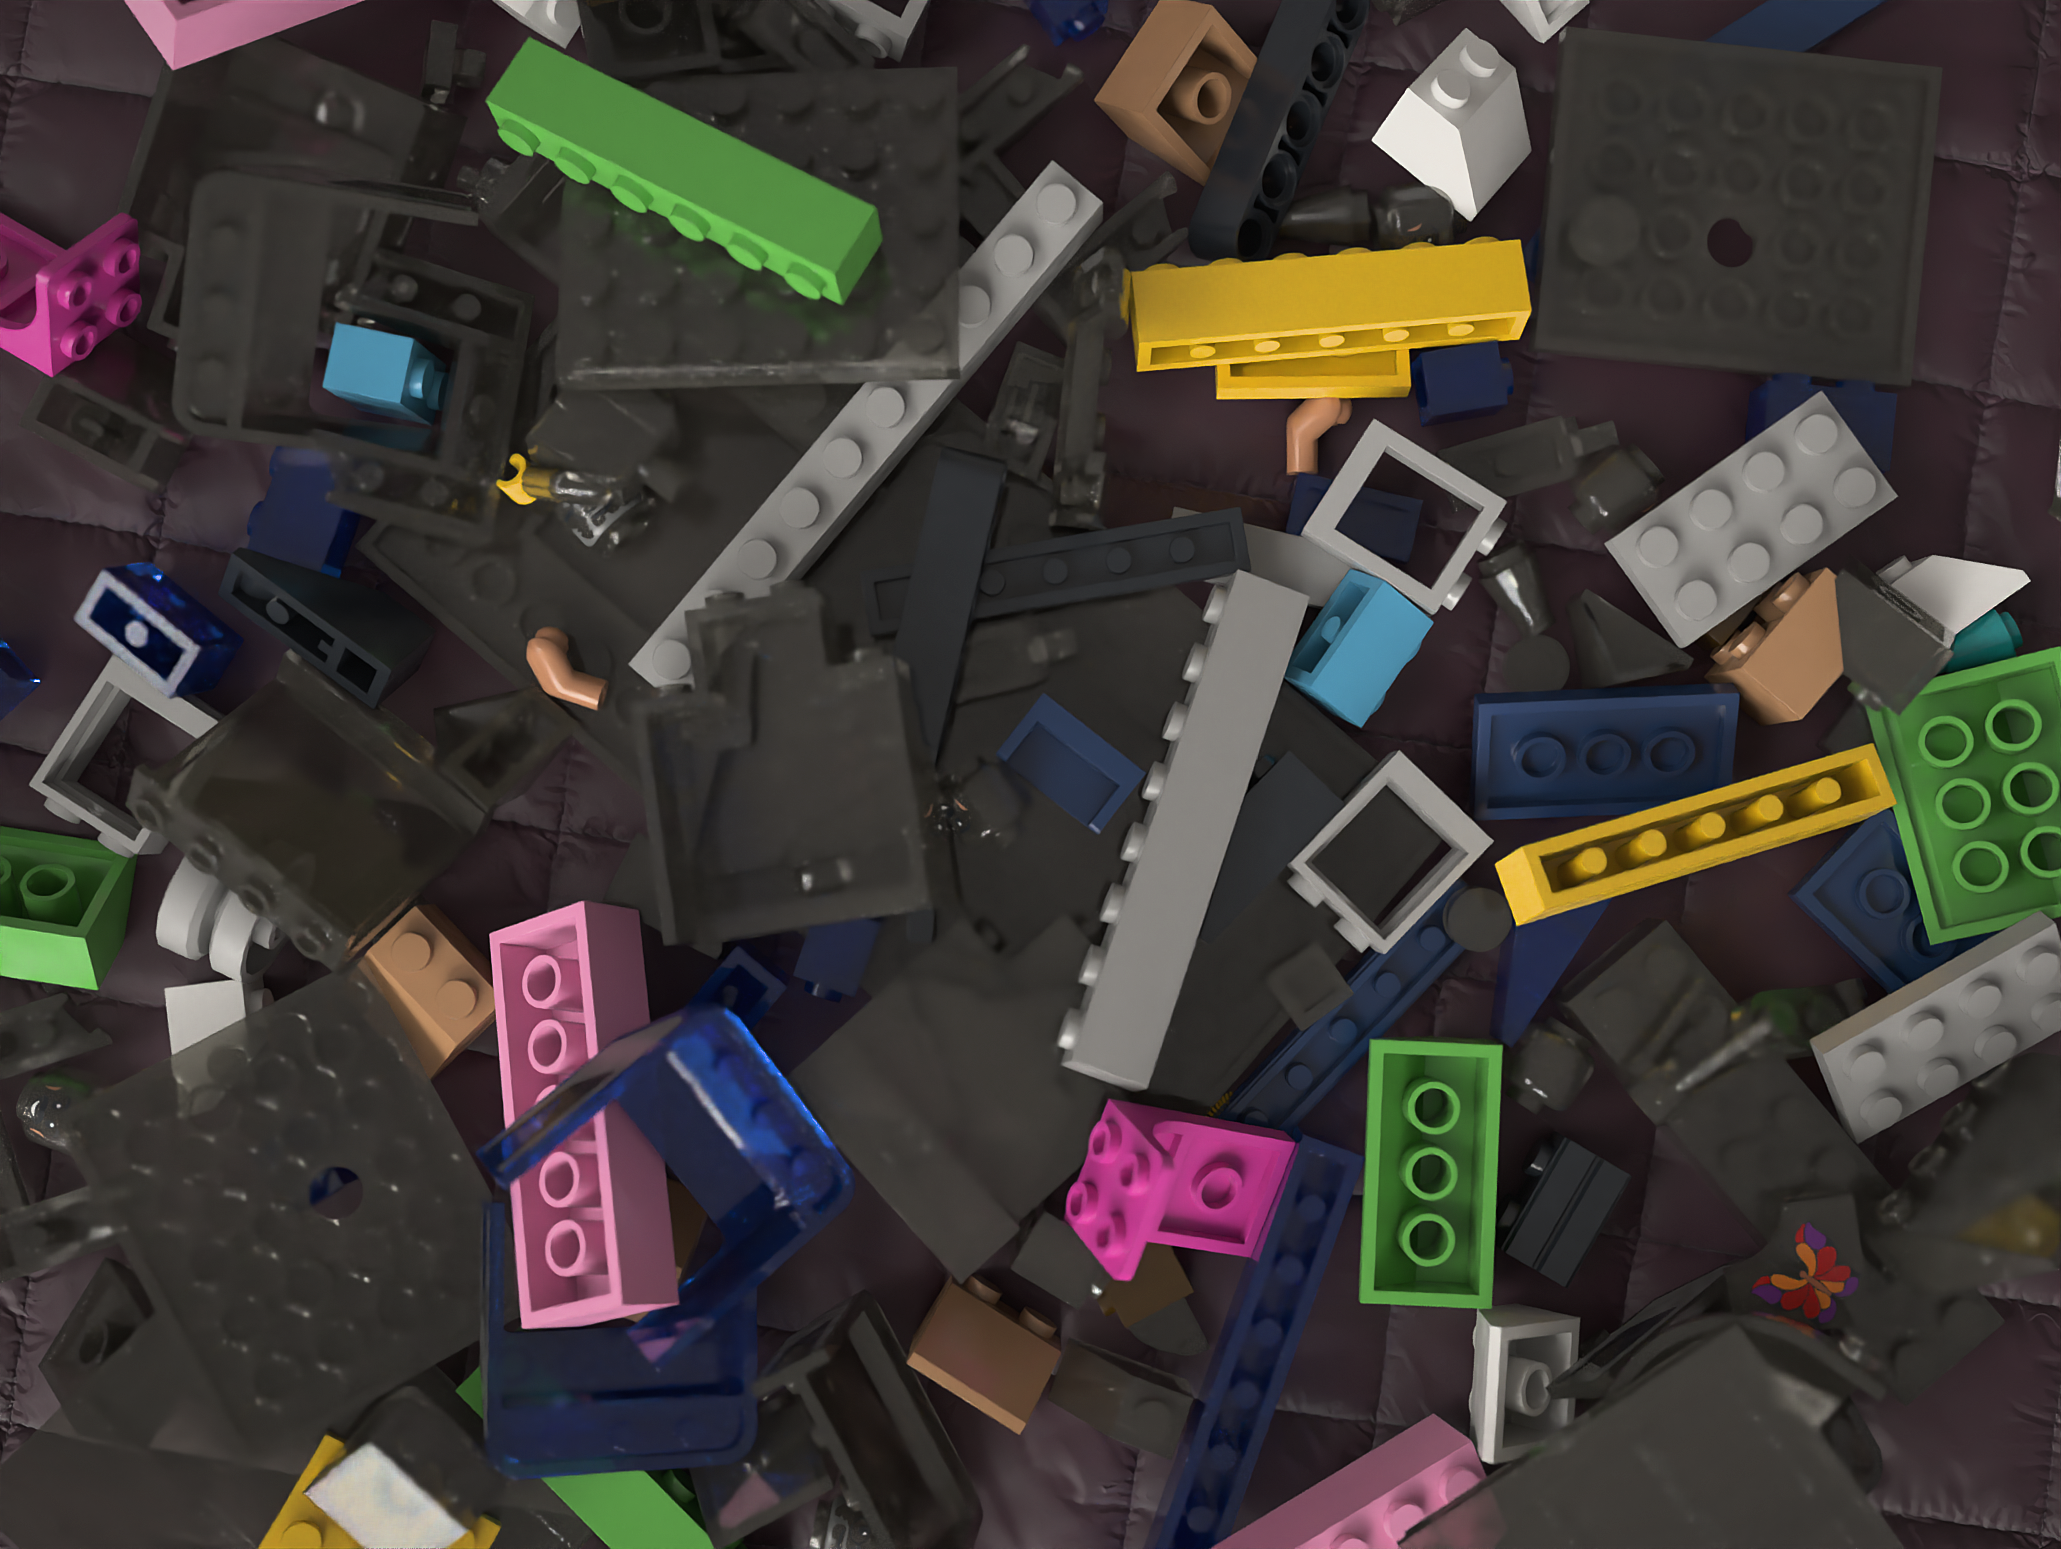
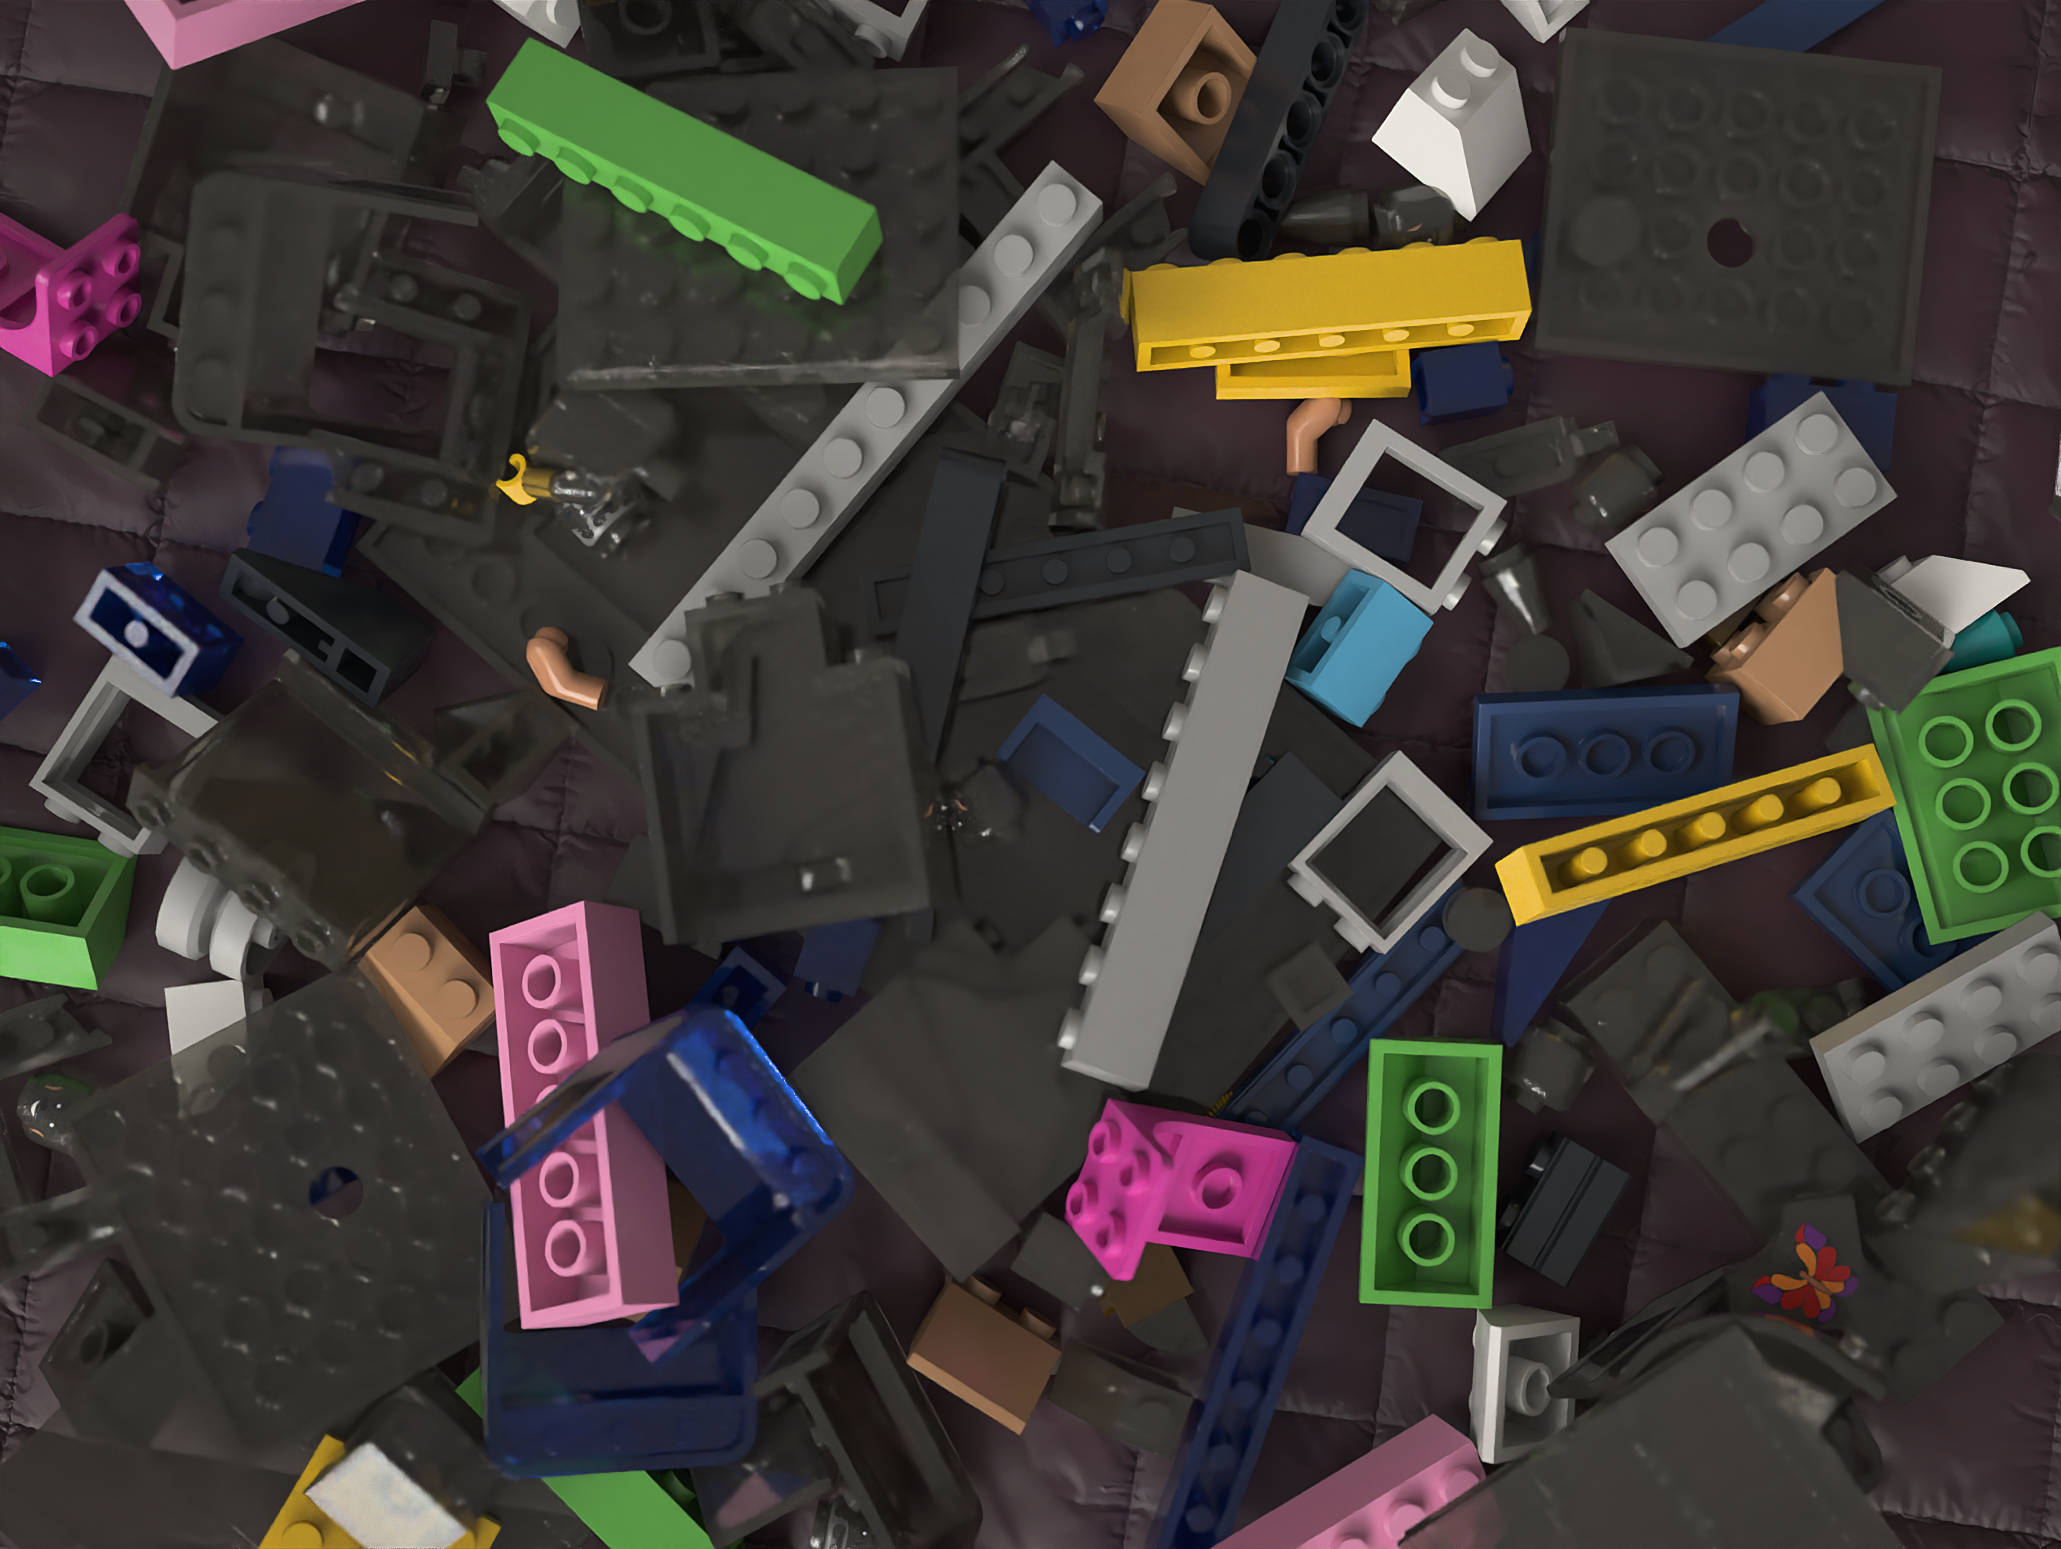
(385, 374): dark azure brick -> none

